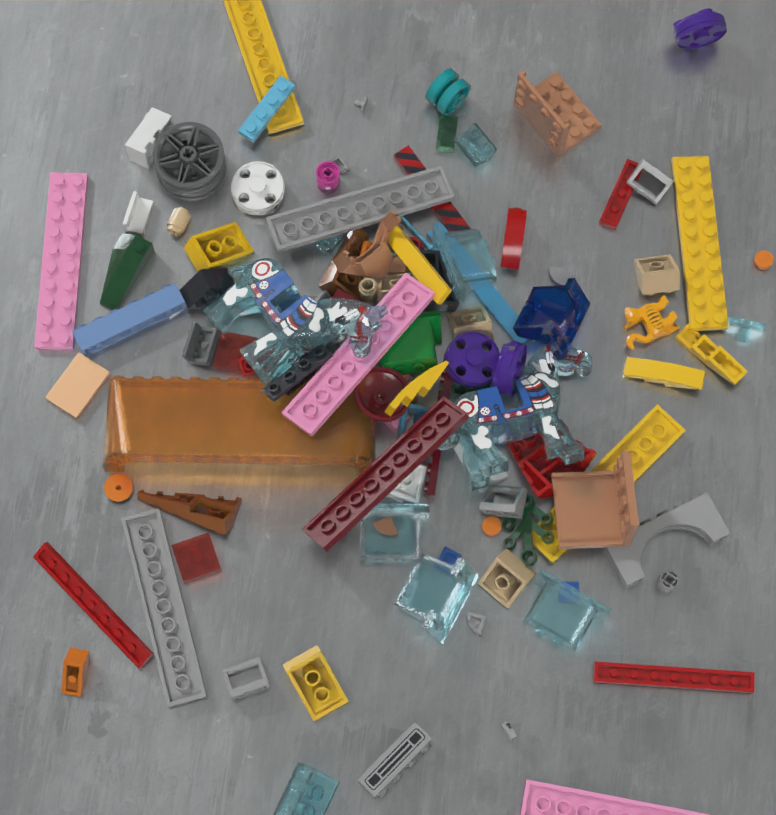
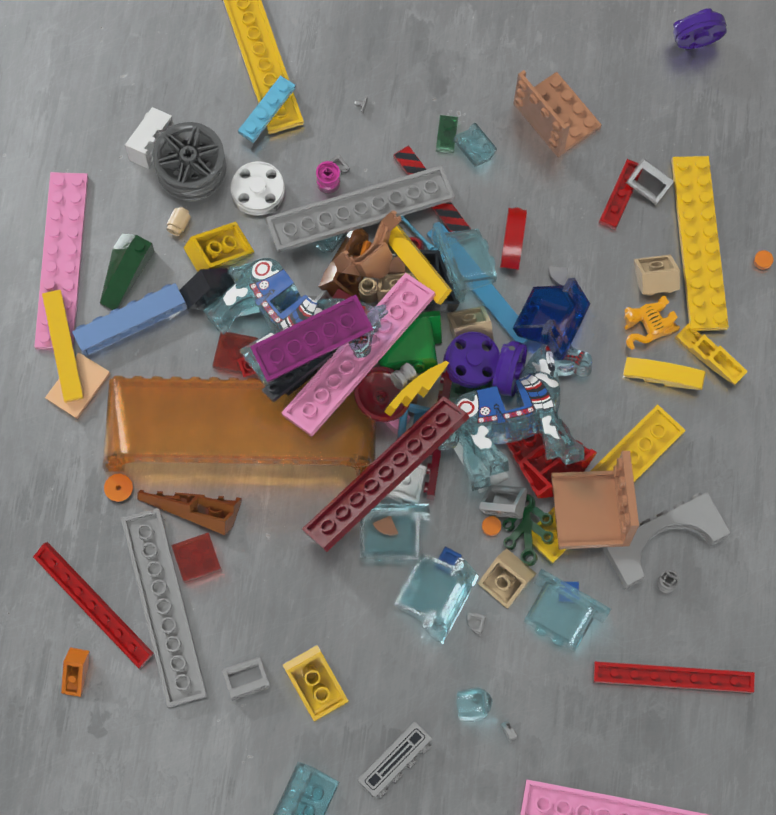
(62, 346): none -> yellow tile
(137, 215): white panel -> none
(200, 344): dark grey bracket -> none
(311, 338): none -> magenta plate
(403, 376): none -> light grey wheel
(448, 91): teal wheel -> none
(473, 704): none -> clear light blue piece
(745, 327): clear light blue tile -> none

